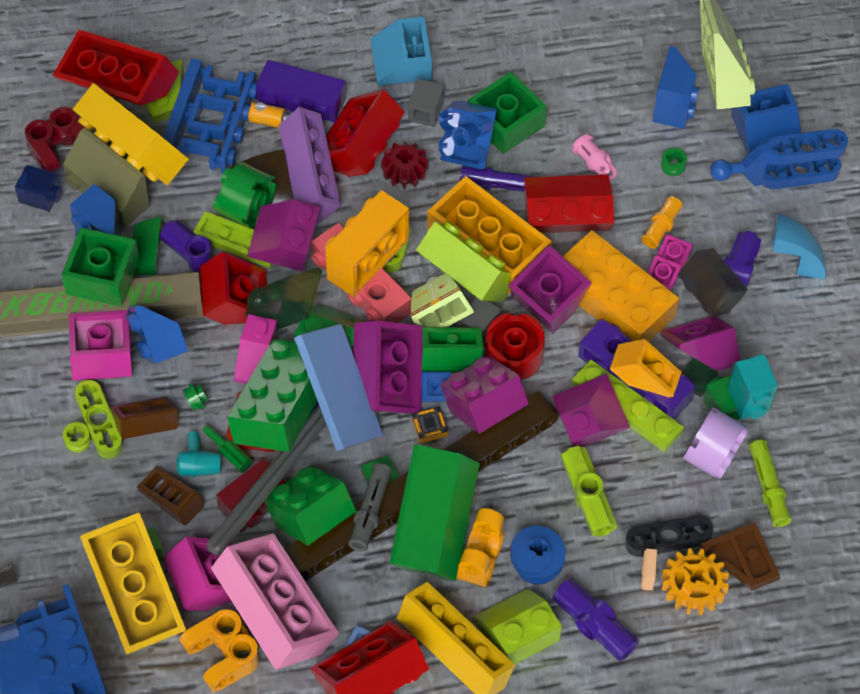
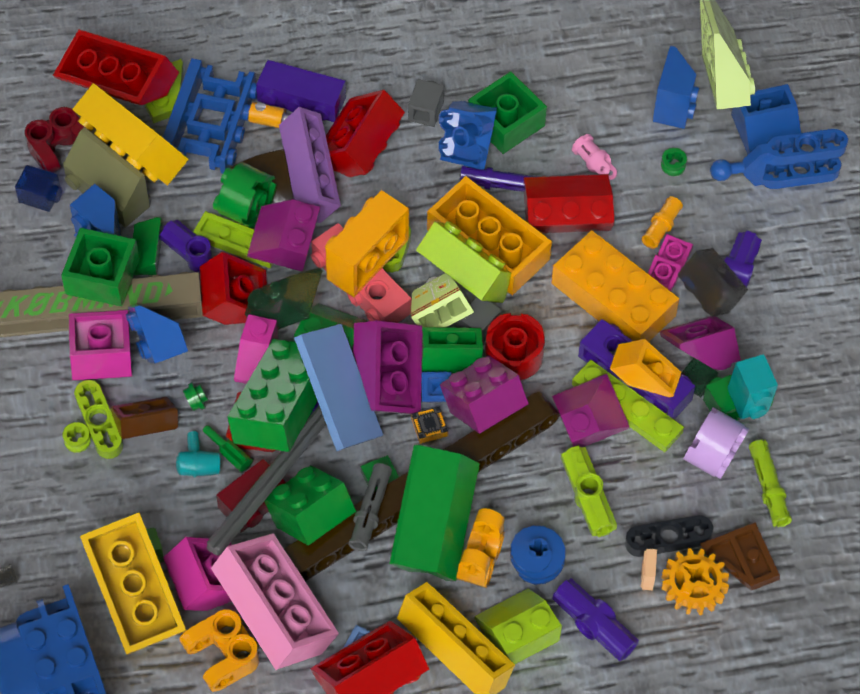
(184, 508): reddish brown slope -> none
(402, 52): dark azure slope -> none
(404, 164): dark red gear -> none
(550, 289): magenta slope -> none
(796, 239): dark azure brick -> none

